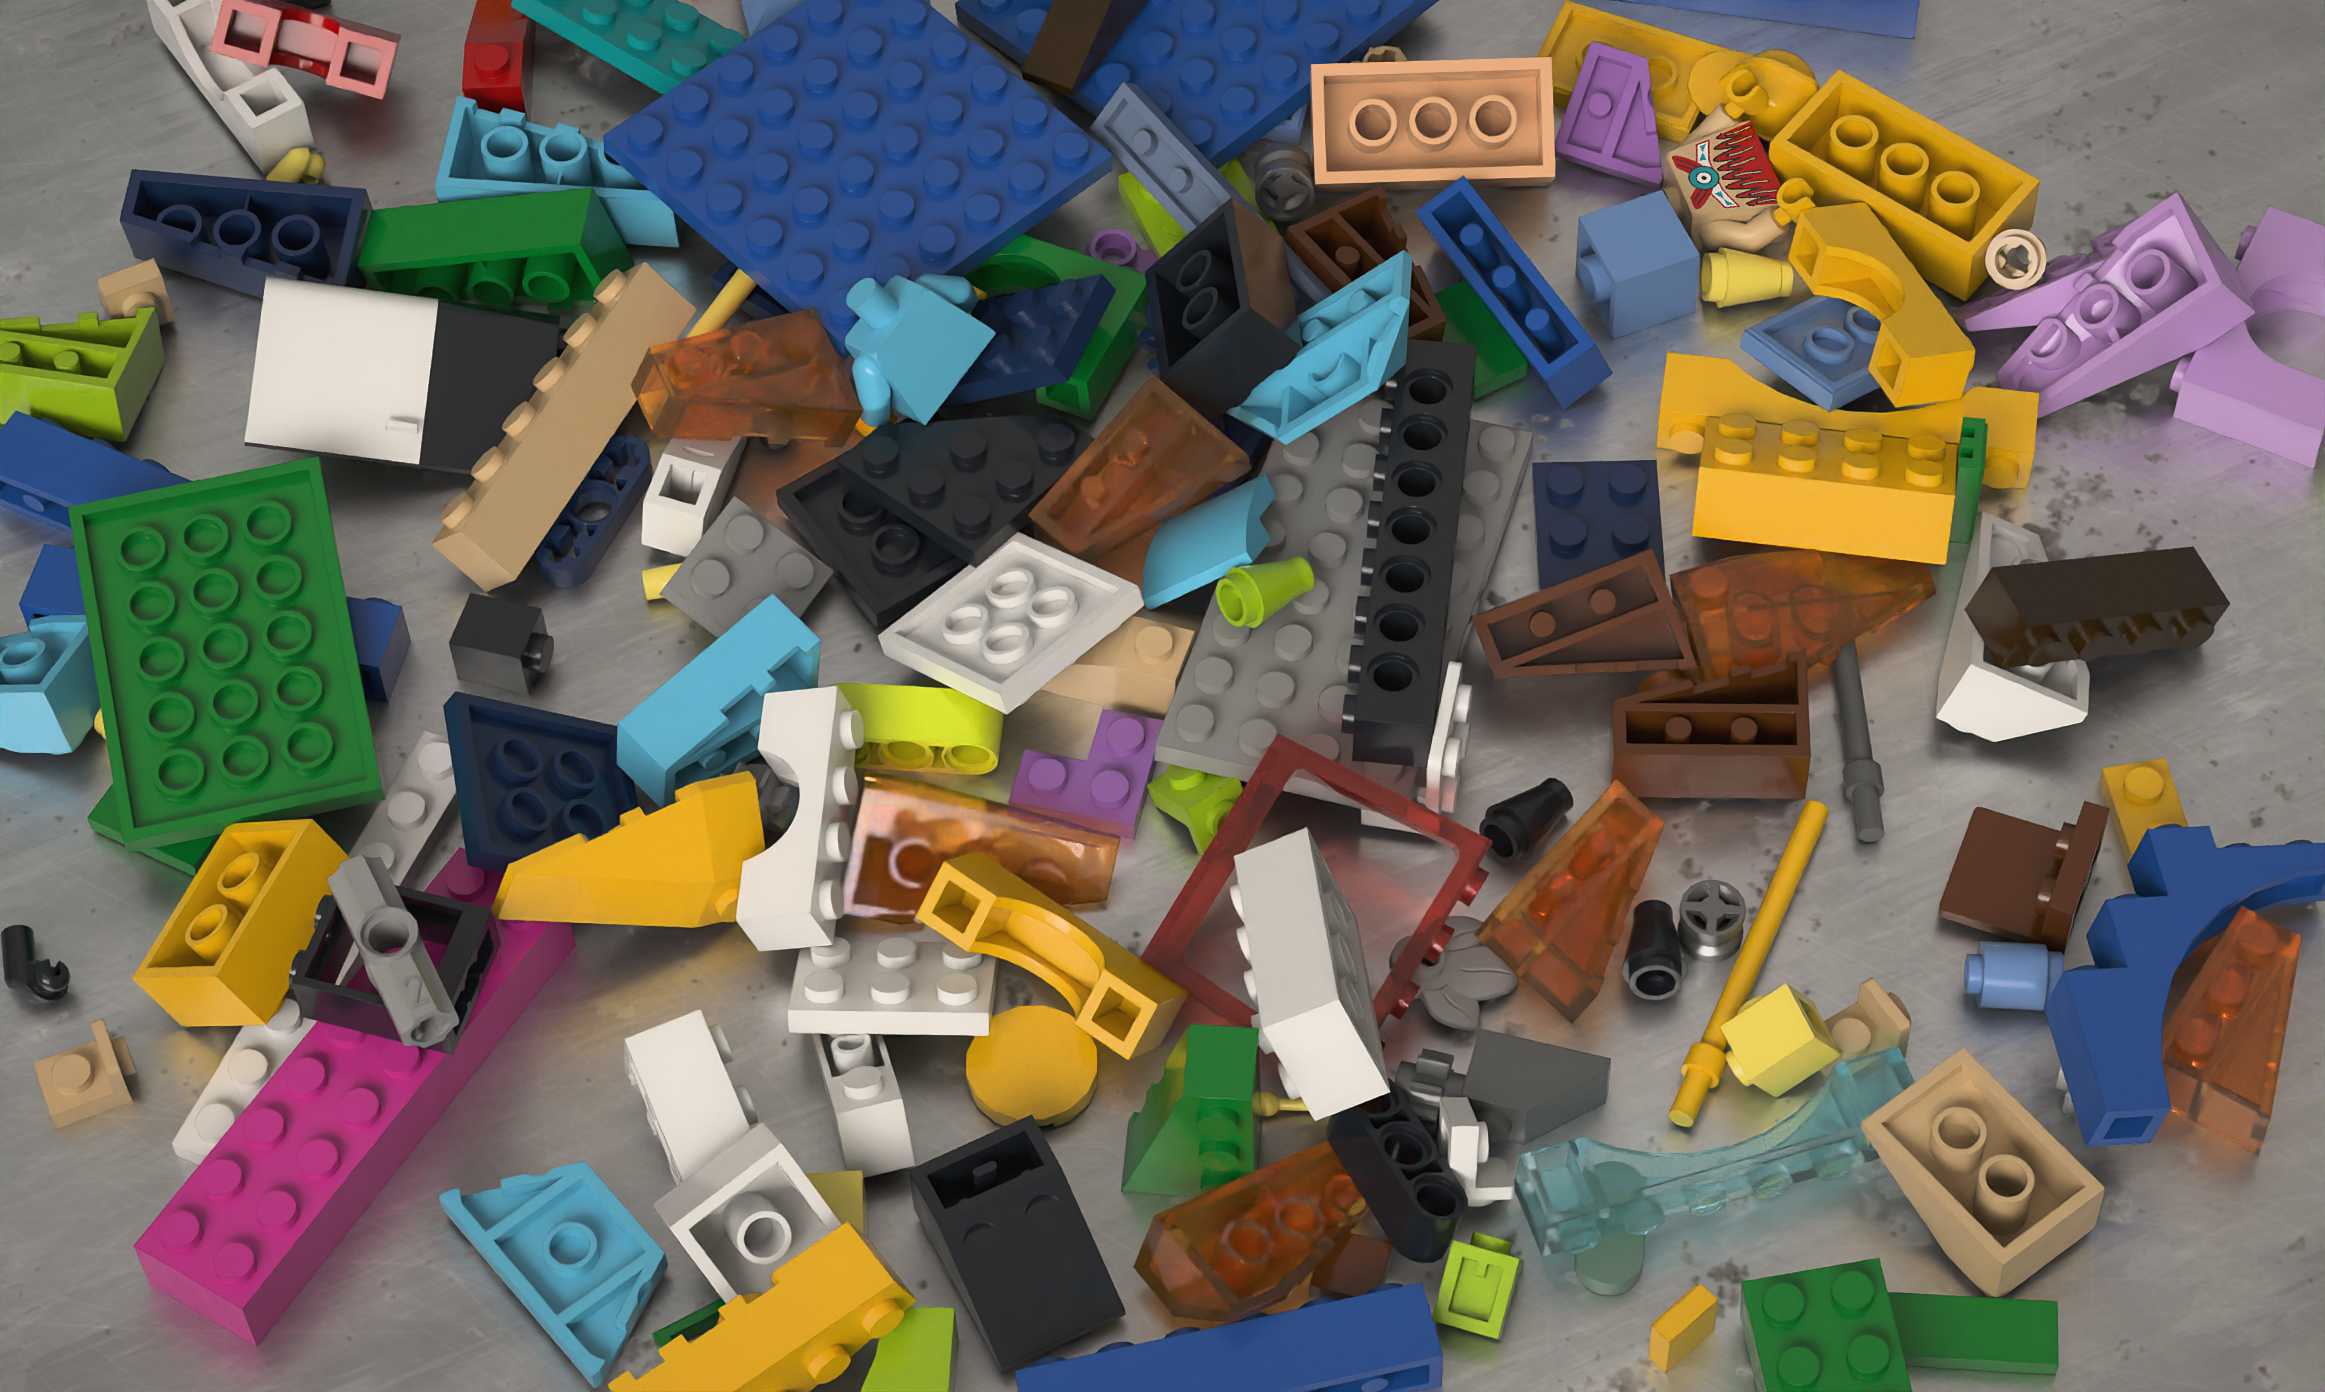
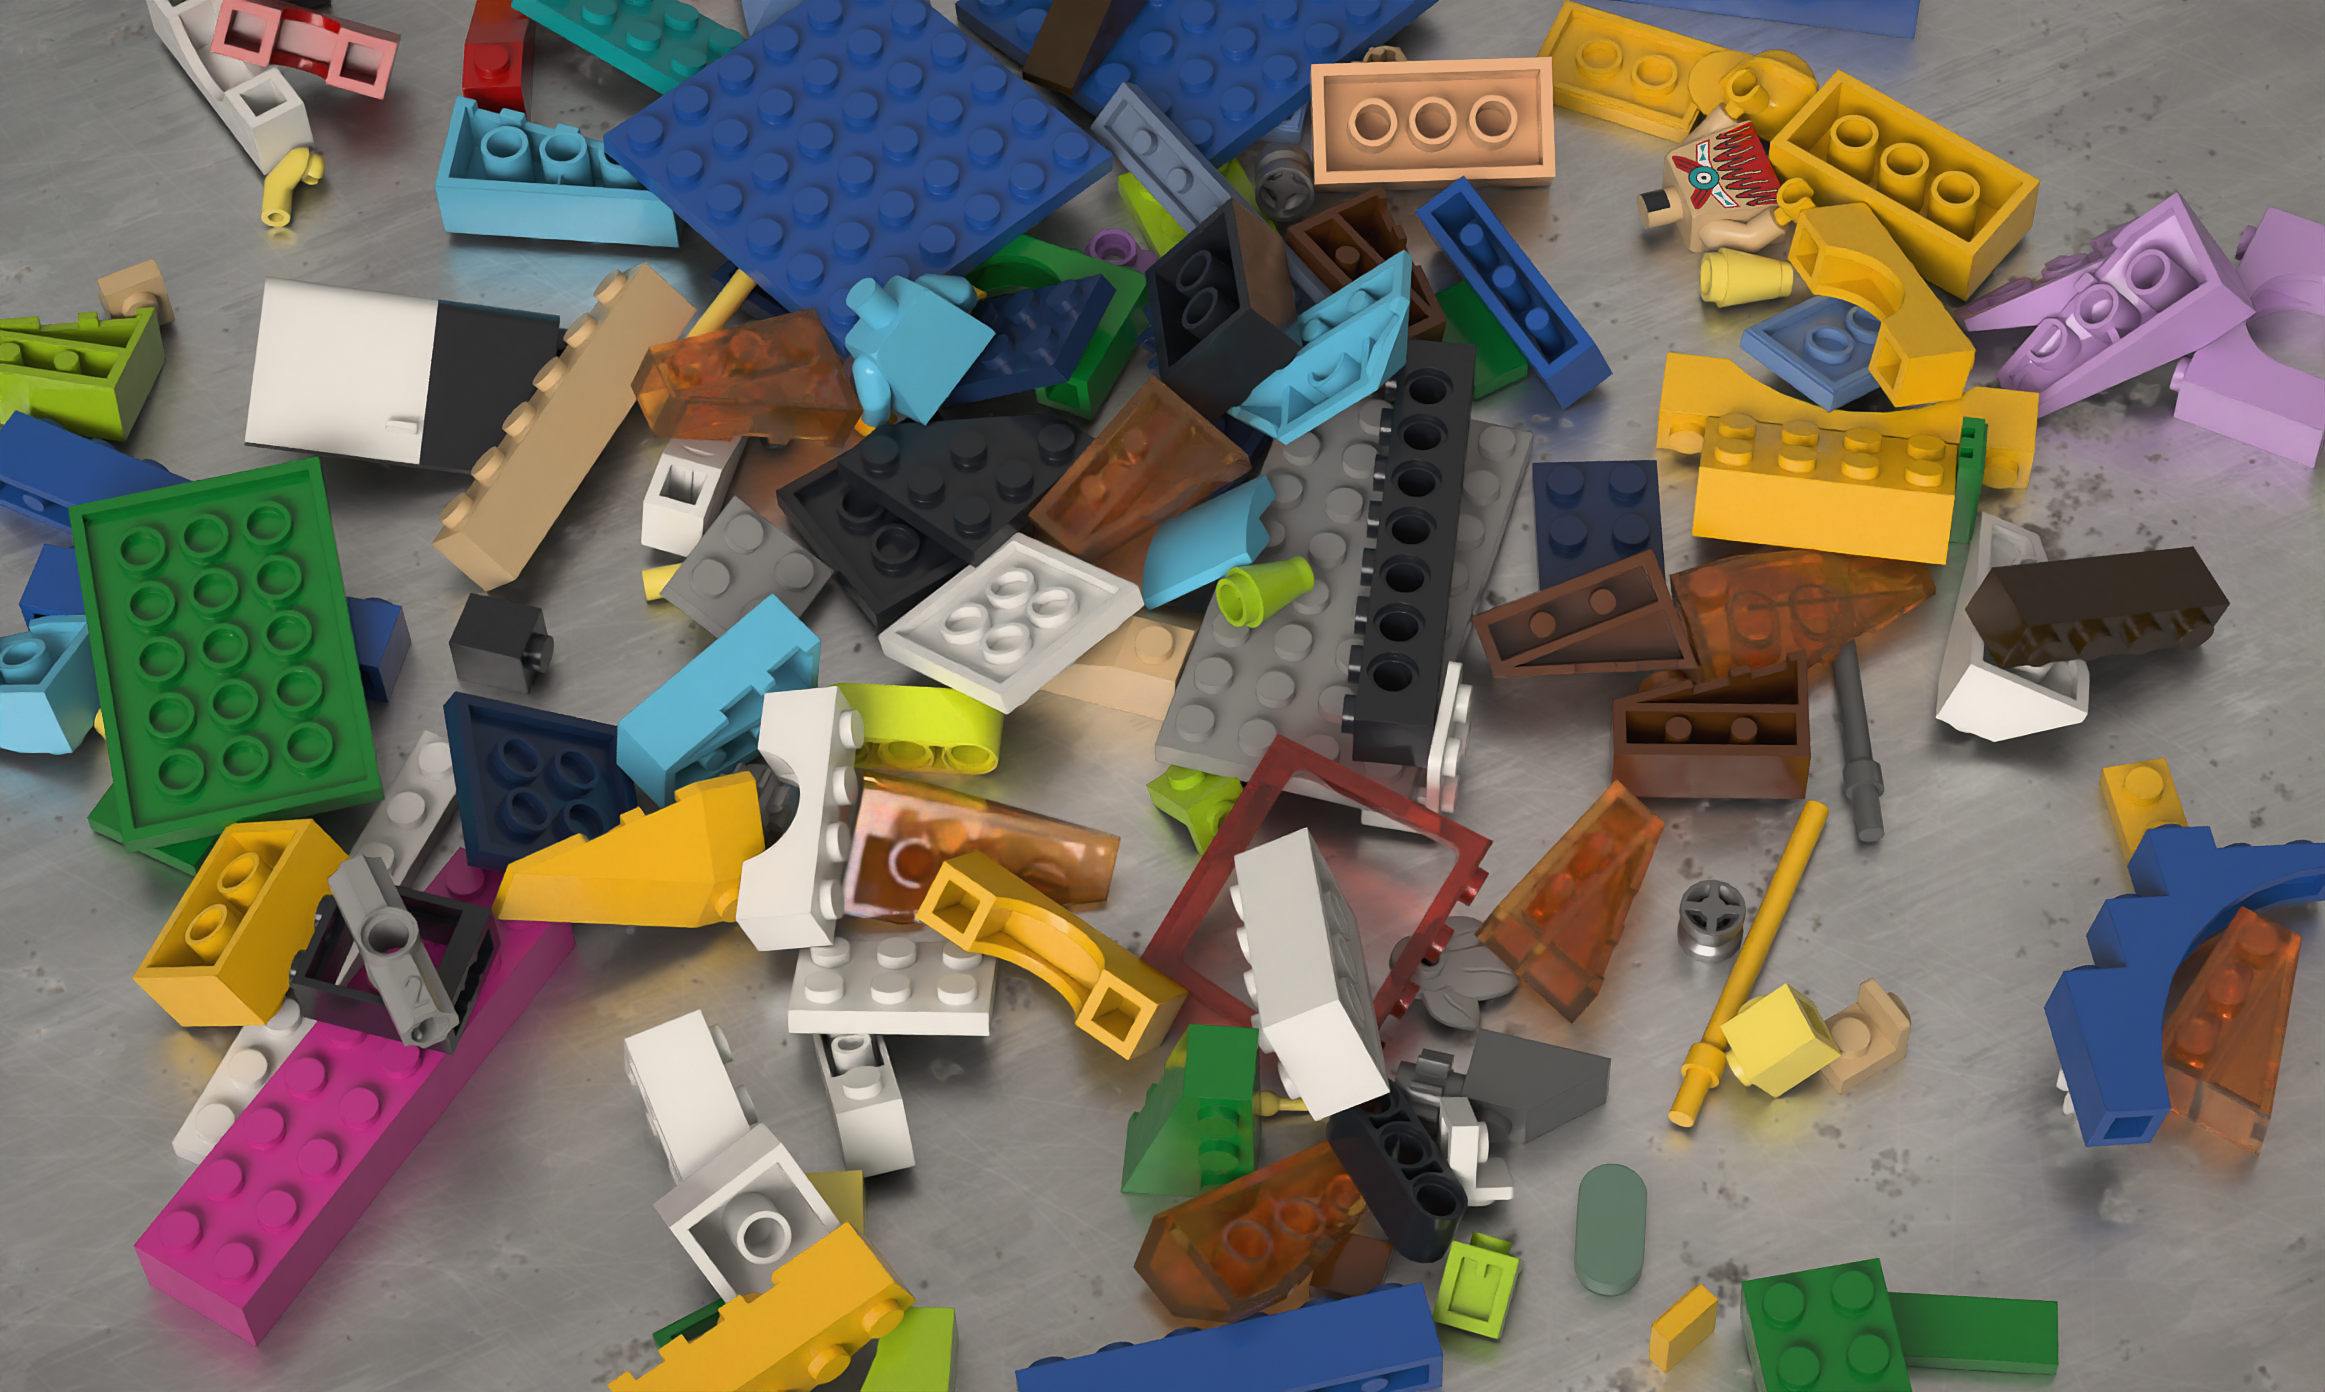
(26, 973): black arm -> none
(86, 1078): tan bracket -> none
(246, 229): dark blue wedge -> none
(496, 250): green wedge -> none
(566, 1257): medium azure wing -> none
(596, 536): dark blue beam -> none
(1015, 1242): black slope -> none
(1032, 1066): yellow tile -> none
(1099, 792): medium lavender plate -> none
(1525, 820): black cone -> none
(1593, 1189): clear light blue arch -> none
(1612, 118): medium lavender wing -> none
(1637, 264): medium blue head -> none
(1654, 954): black cone -> none
(1984, 1174): tan slope -> none
(2007, 268): tan cone -> none
(2012, 975): medium blue brick -> none
(2024, 875): reddish brown bracket -> none

